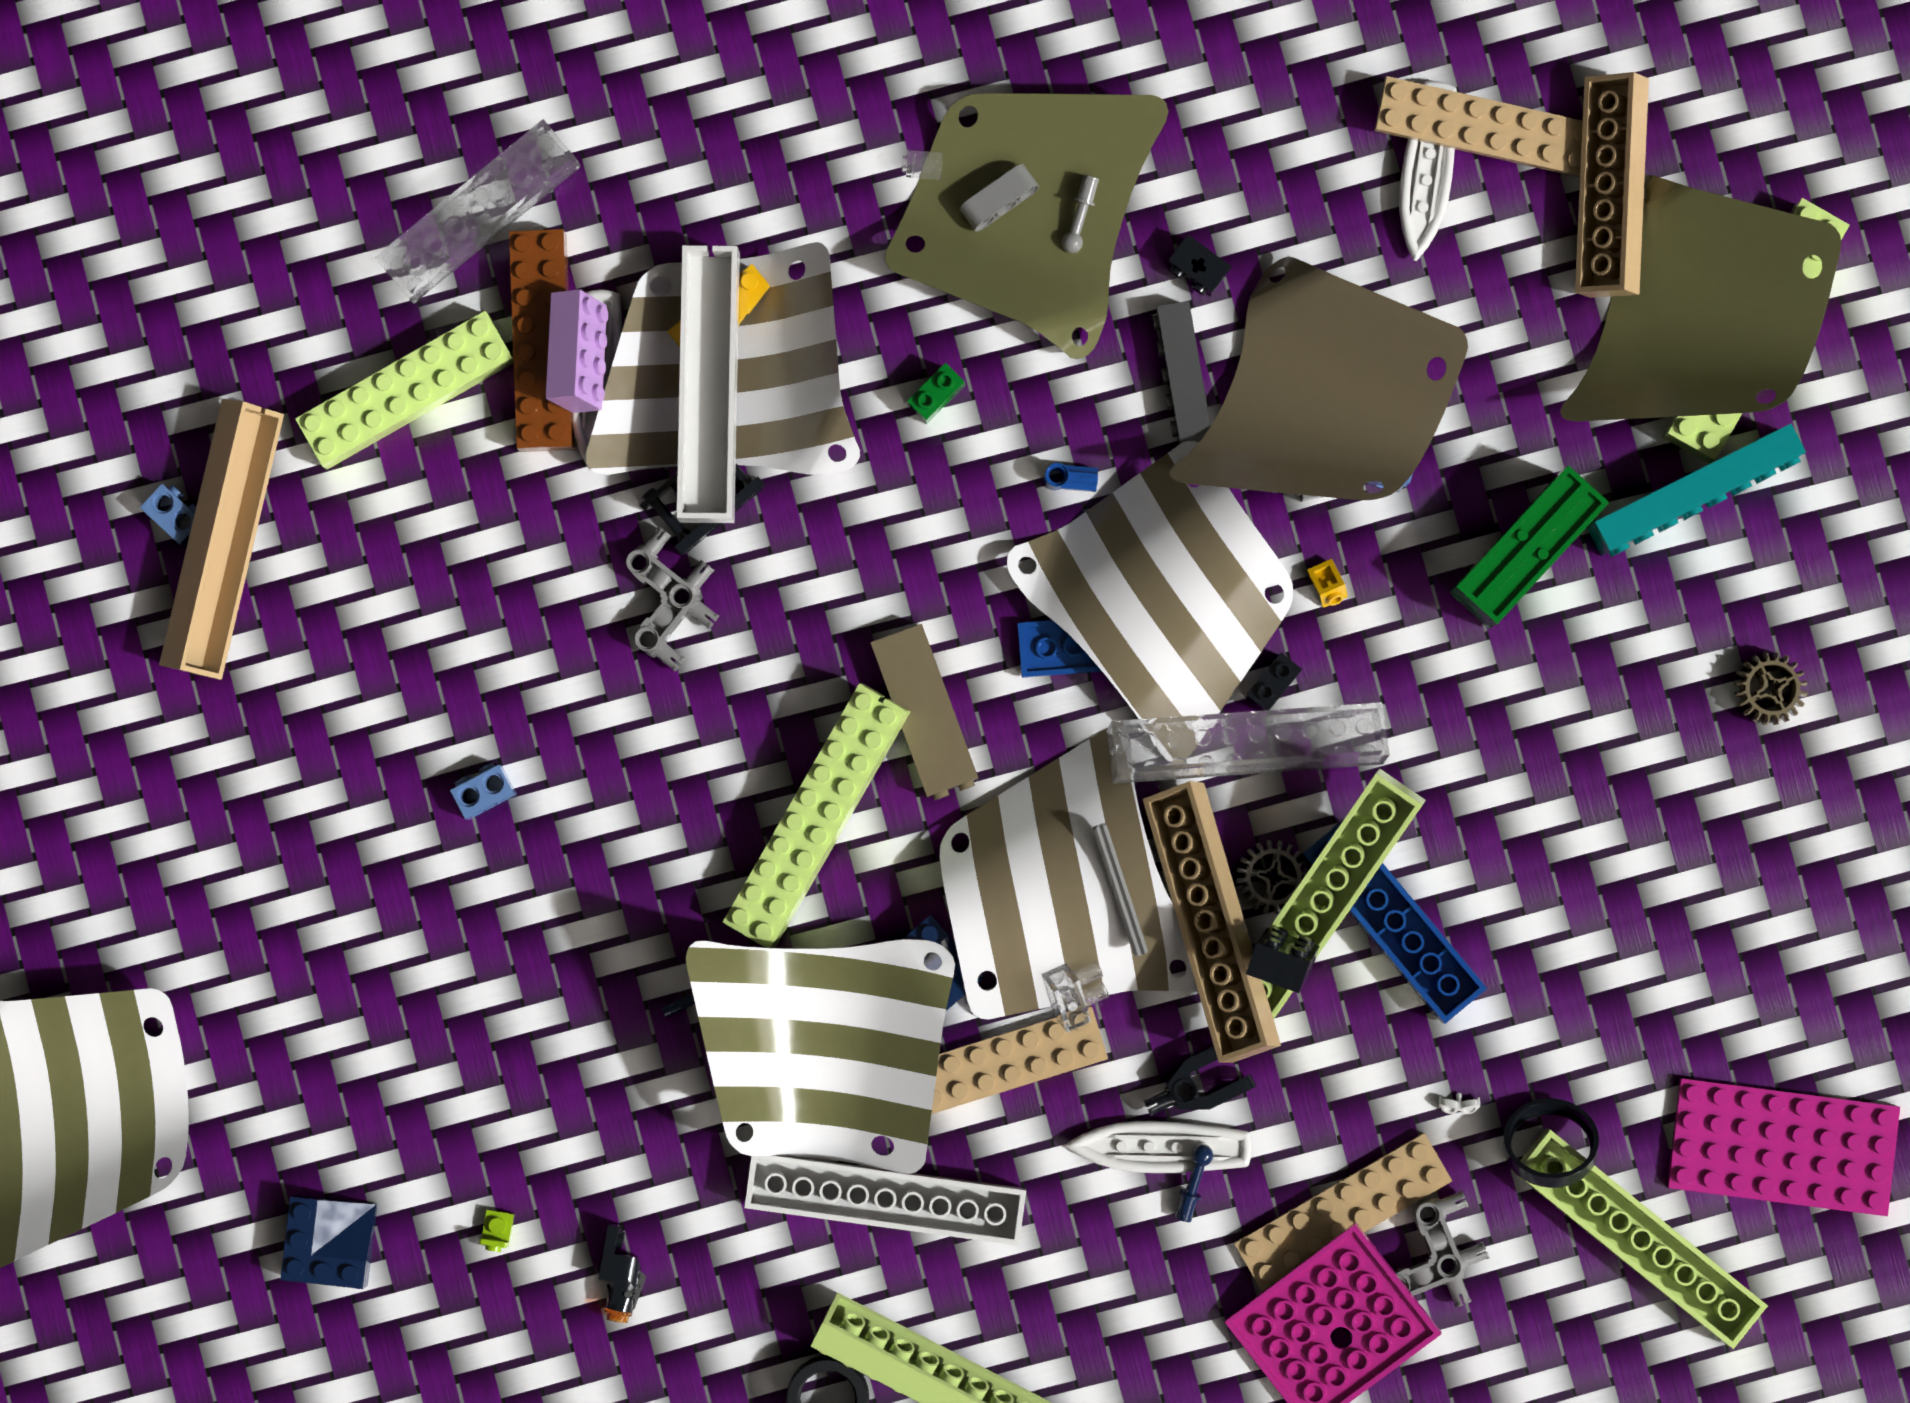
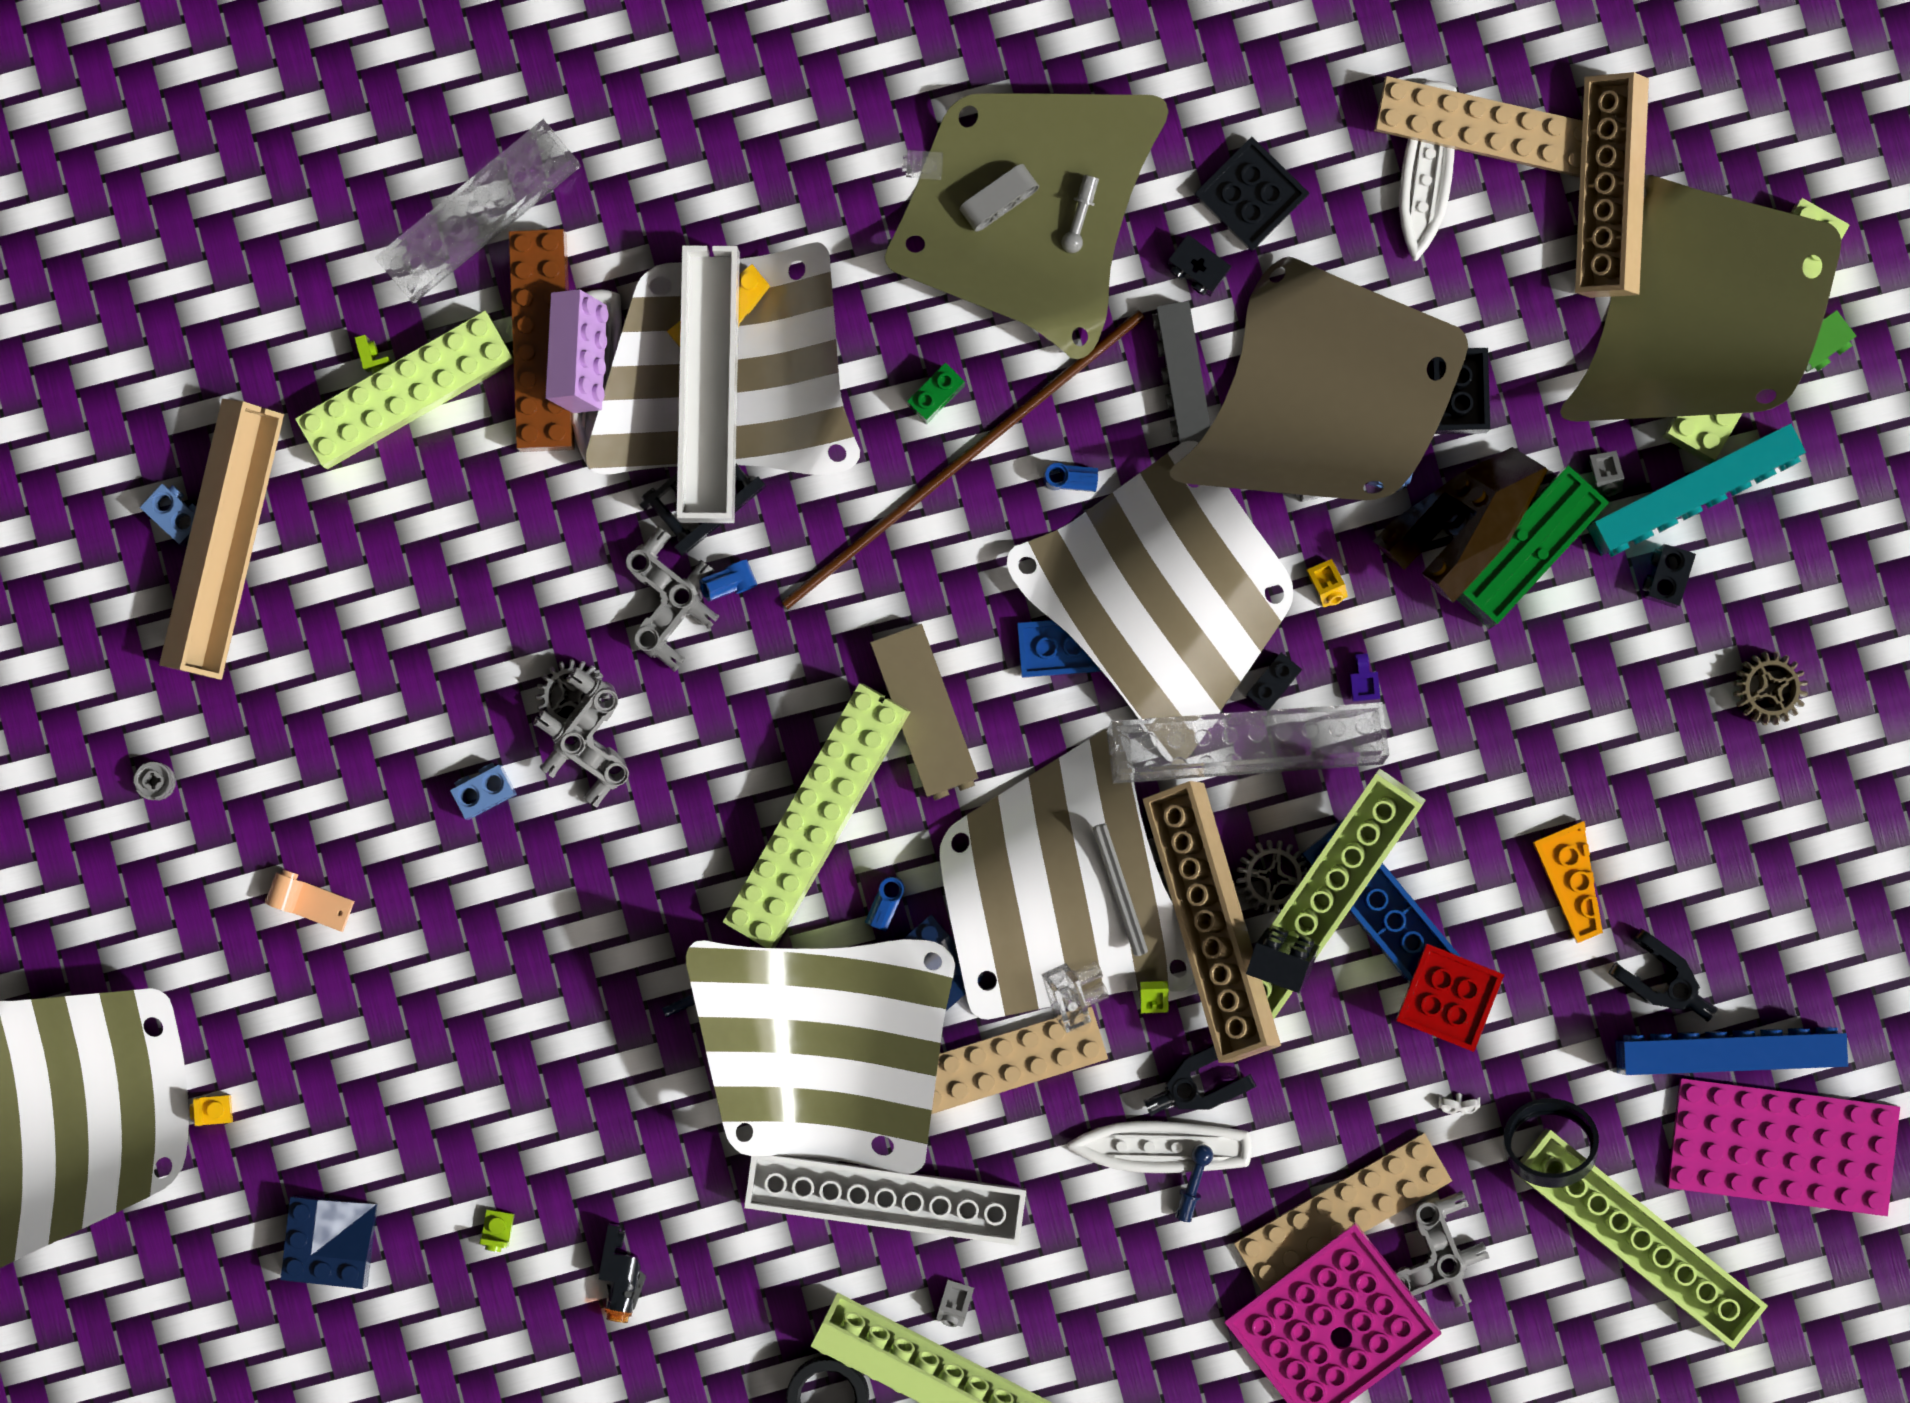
(154, 781): none -> light grey wheel
(211, 1110): none -> yellow bracket
(308, 901): none -> light nougat door
(368, 351): none -> lime bracket
(558, 677): none -> light grey gear
(583, 724): none -> light grey pin
(733, 579): none -> blue piece
(884, 905): none -> blue piece
(954, 1304): none -> light grey bracket
(961, 460): none -> reddish brown piece
(1154, 997): none -> lime bracket
(1251, 194): none -> black plate
(1365, 683): none -> dark purple plate
(1449, 997): none -> red plate
(1470, 401): none -> black brick
(1475, 509): none -> dark brown wedge
(1571, 878): none -> light orange wing
(1607, 473): none -> light grey bracket
(1675, 578): none -> black brick
(1682, 975): none -> black piece
(1731, 1053): none -> blue brick
(1832, 338): none -> bright green brick

